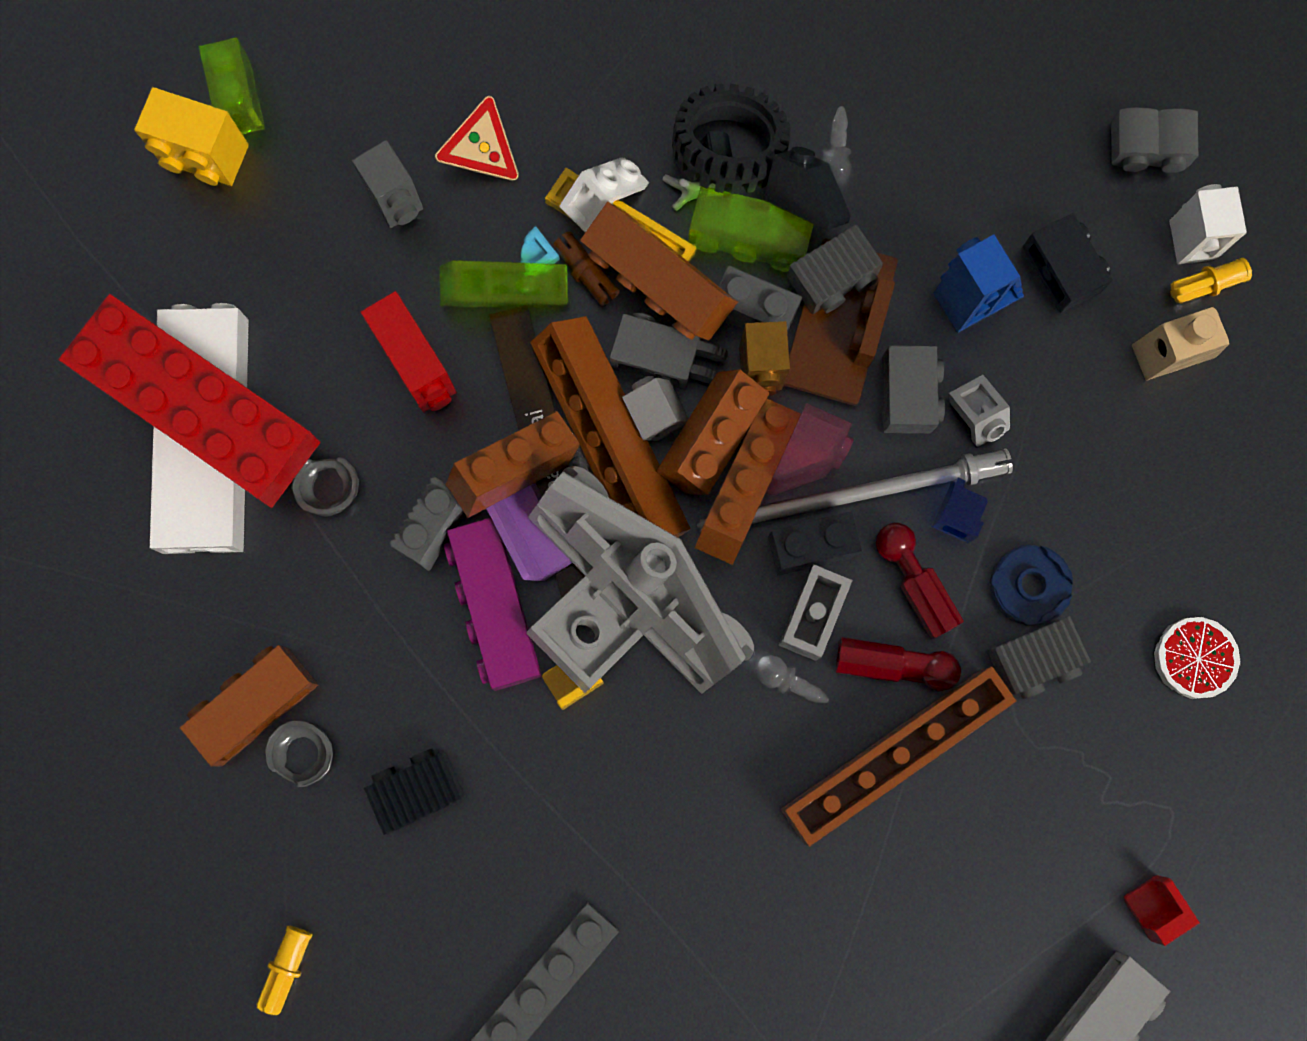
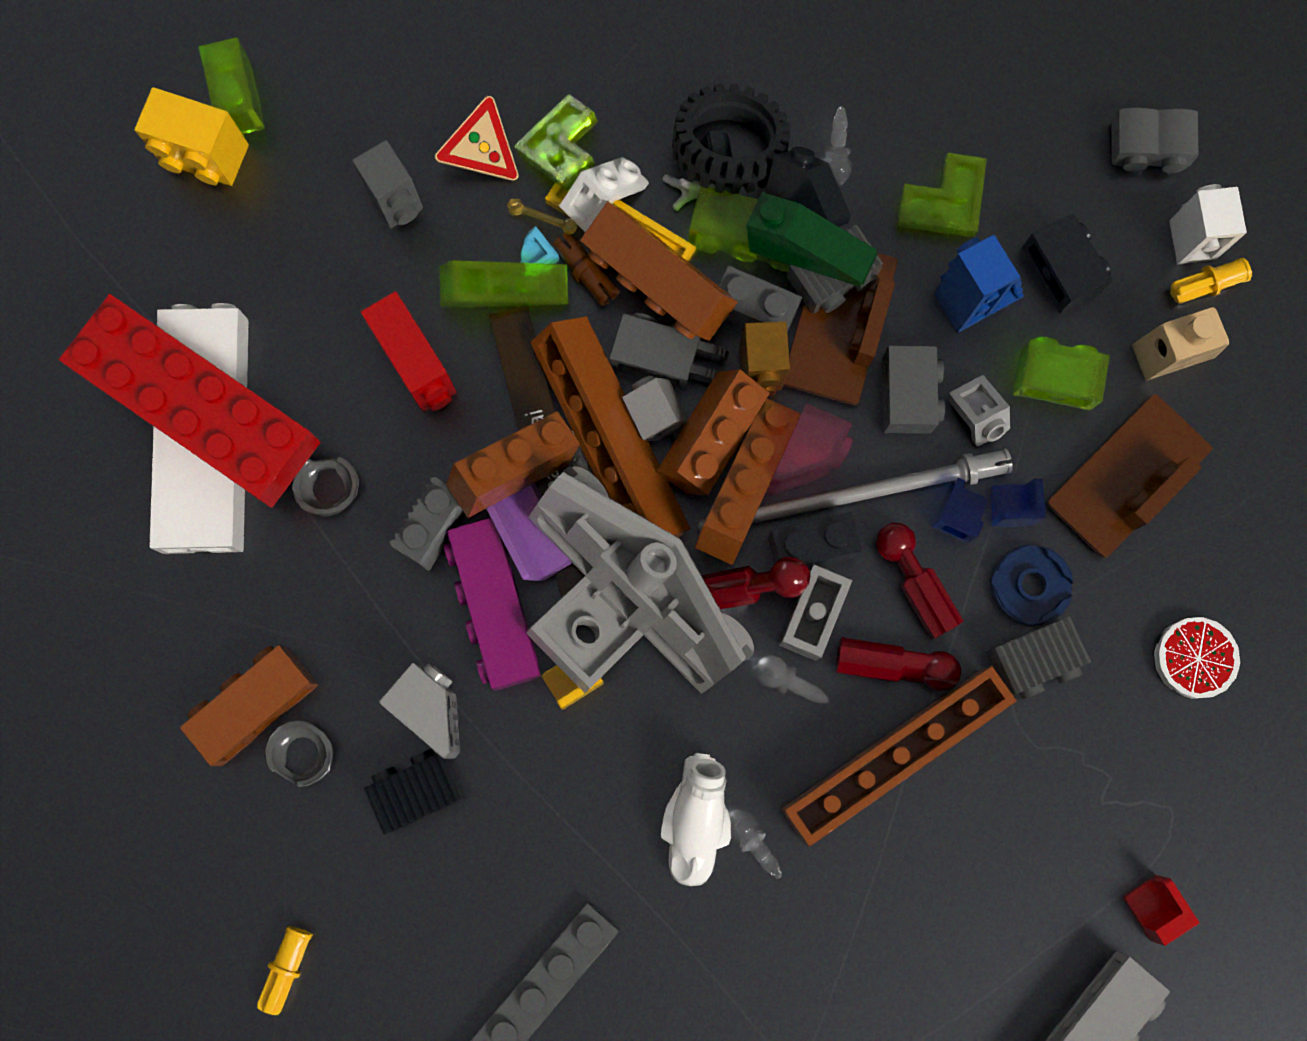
(426, 707): none -> light grey slope
(516, 207): none -> clear yellow hinge
(552, 142): none -> clear neon green plate
(696, 820): none -> white animal
(744, 585): none -> dark red piece
(746, 832): none -> clear bar
(807, 240): none -> dark green slope
(951, 208): none -> clear neon green plate
(1018, 504): none -> clear blue panel
(1061, 373): none -> clear neon green brick
(1130, 476): none -> reddish brown bracket

